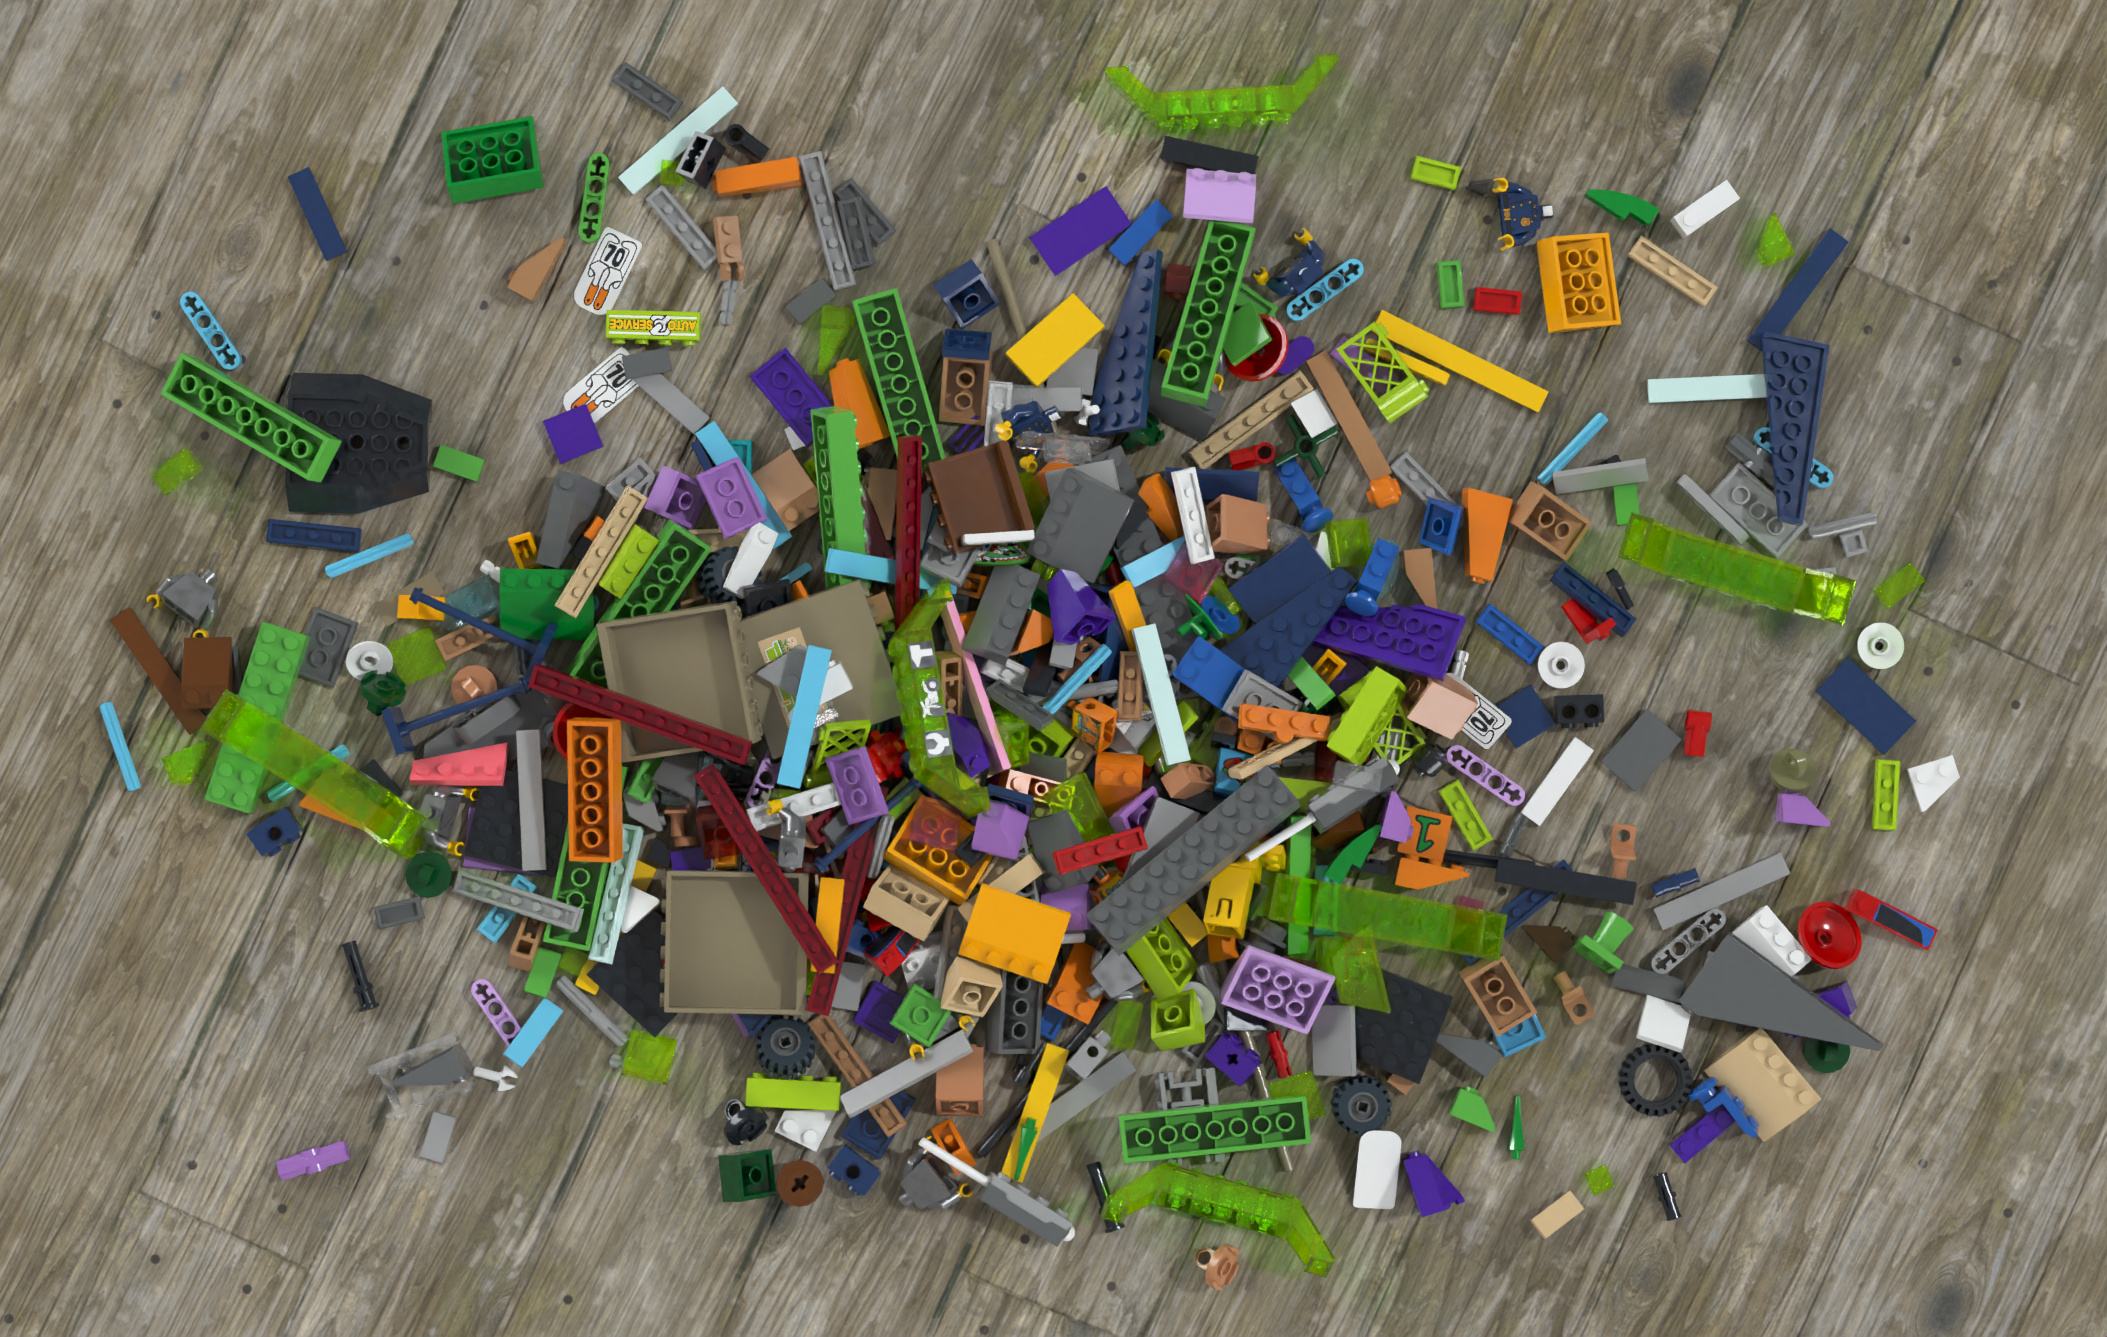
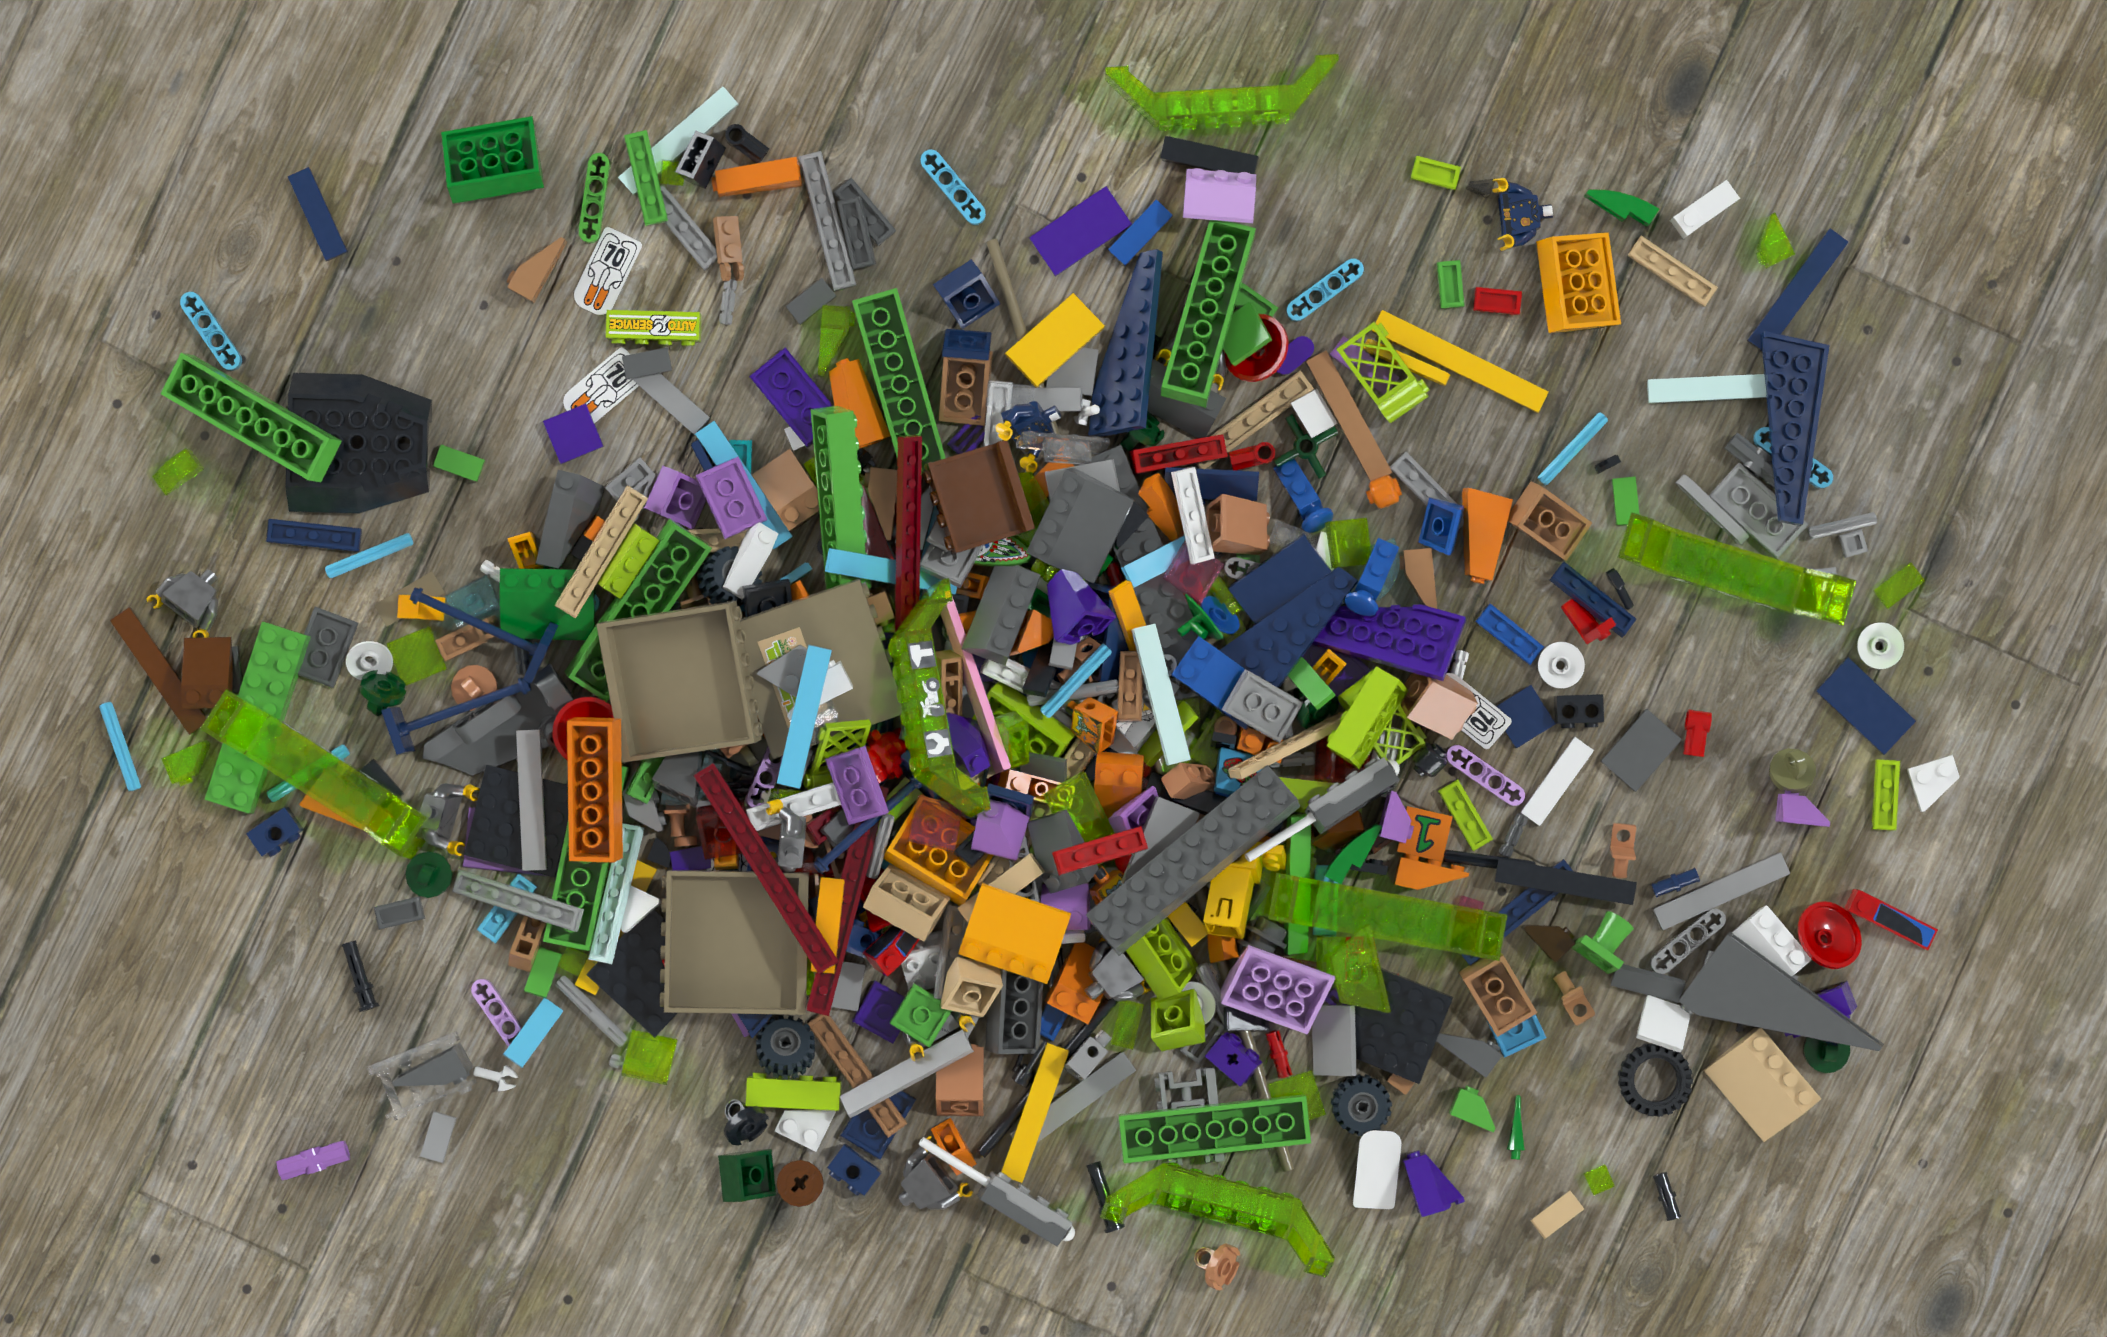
(466, 768): coral wing -> none
(640, 714): dark red plate -> none
(646, 178): none -> bright green tile
(647, 91): dark grey tile -> none
(954, 186): none -> medium azure beam
(998, 537): white tile -> none
(1019, 704): dark grey tile -> none
(1028, 1134): green piece -> none
(1177, 281): clear red brick -> none
(1177, 454): none -> red slope
(1284, 723): orange hinge -> none
(1298, 272): dark blue torso -> none
(1357, 777): clear tile -> none
(1600, 476): light grey tile -> none
(1702, 1133): dark purple plate -> none
(1713, 1098): blue piece -> none

